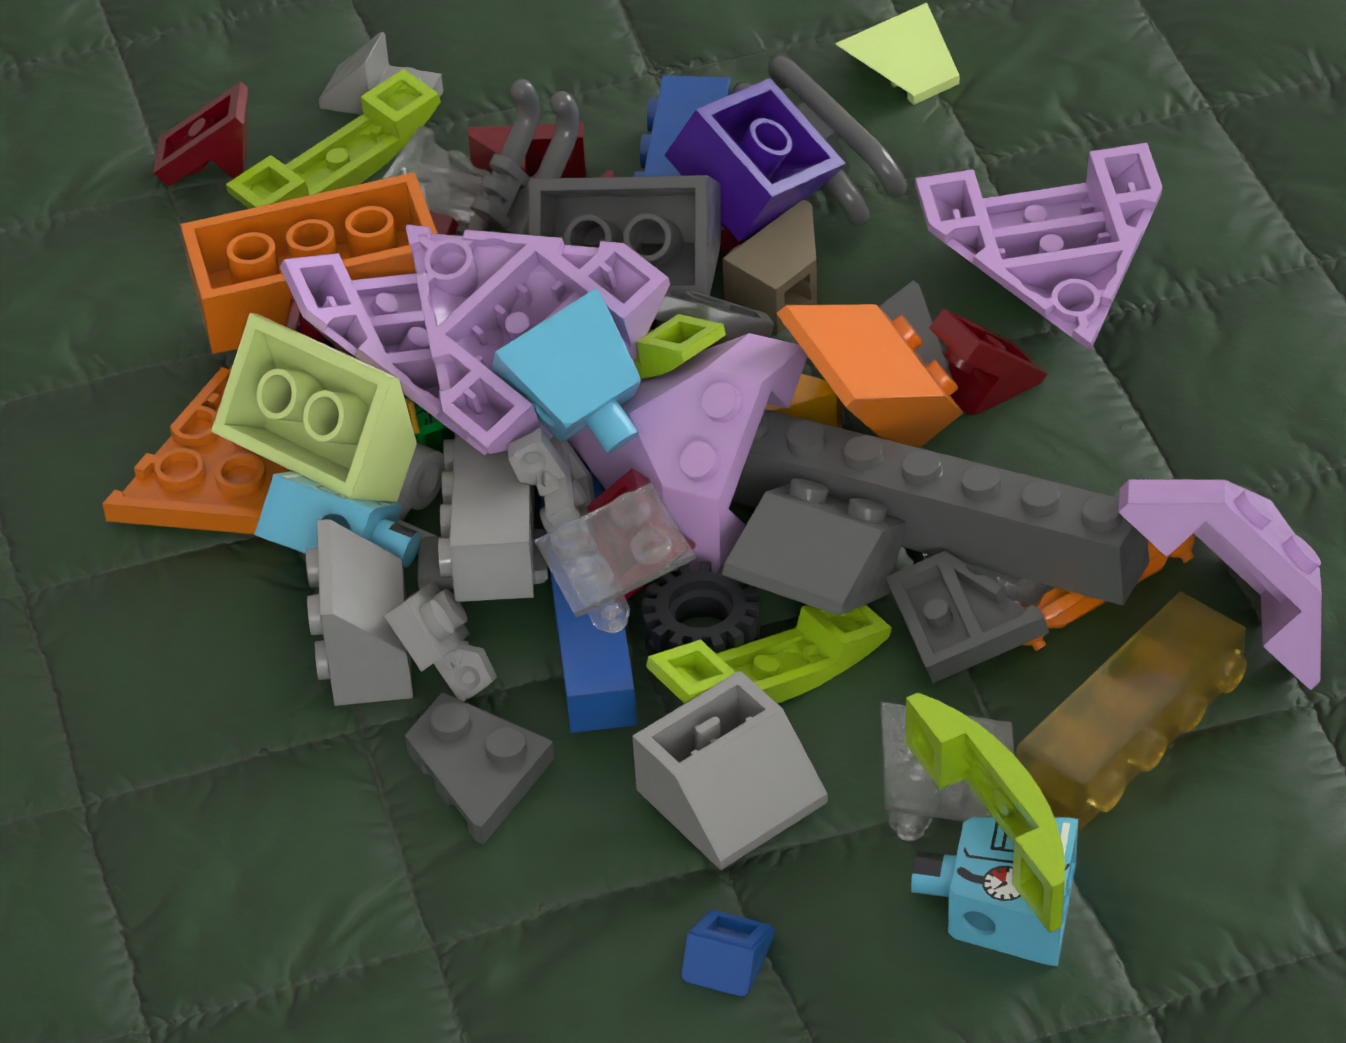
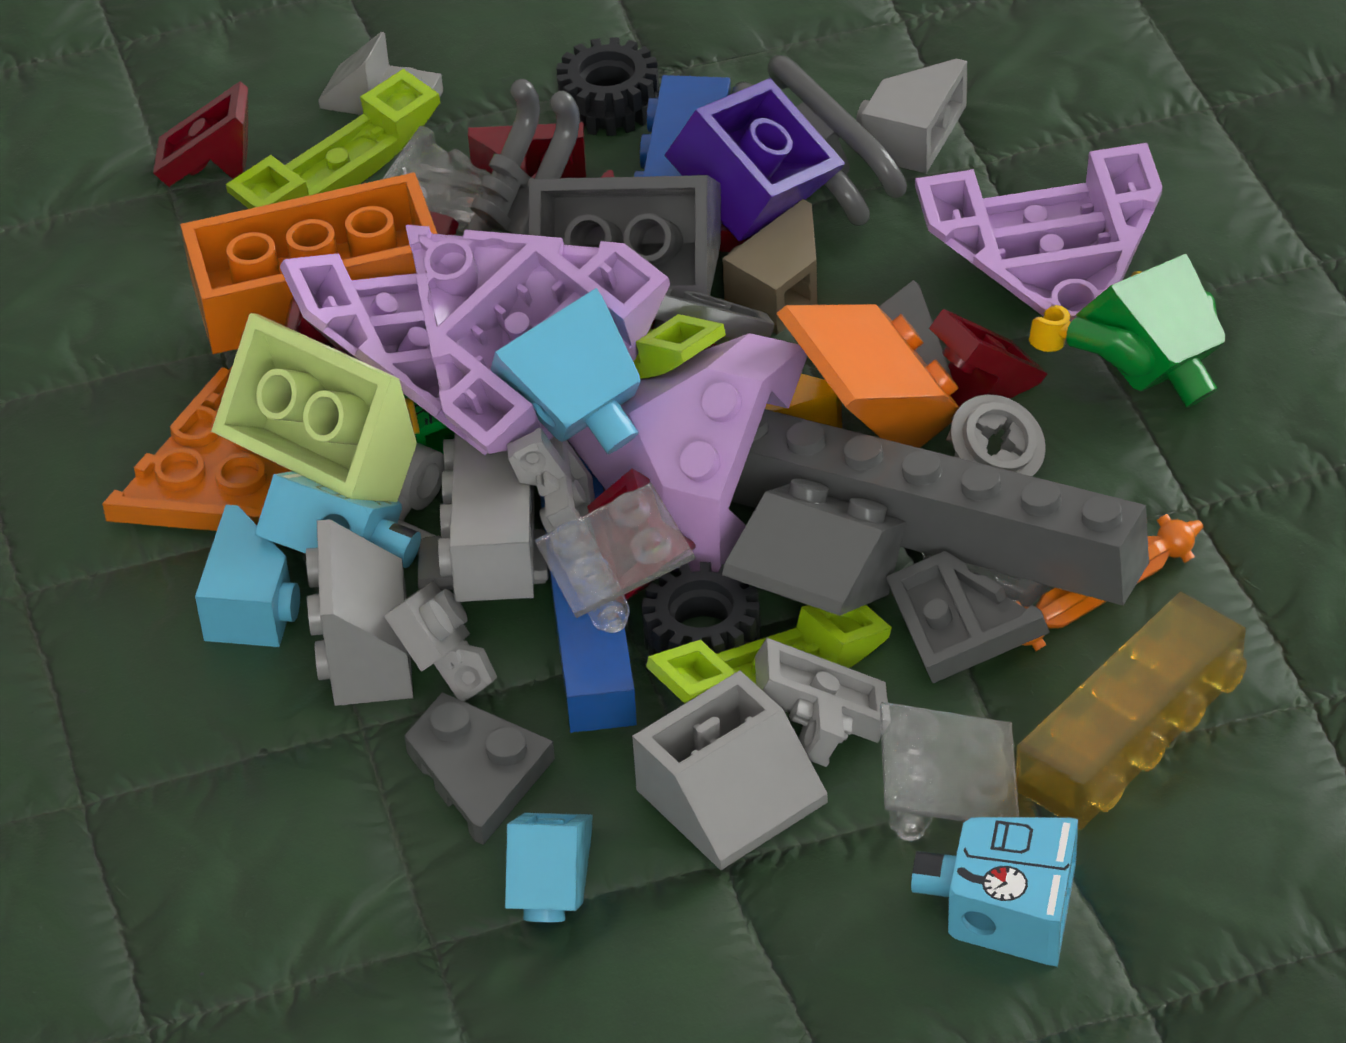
(245, 586): none -> medium azure slope
(547, 864): none -> medium azure slope
(610, 84): none -> black tyre
(726, 952): blue slope -> none
(821, 697): none -> light grey hinge
(907, 53): yellowish green slope -> none
(916, 112): none -> light grey slope
(958, 749): lime slope -> none
(985, 415): none -> light grey gear
(1146, 327): none -> torso
(1254, 543): lavender wedge -> none

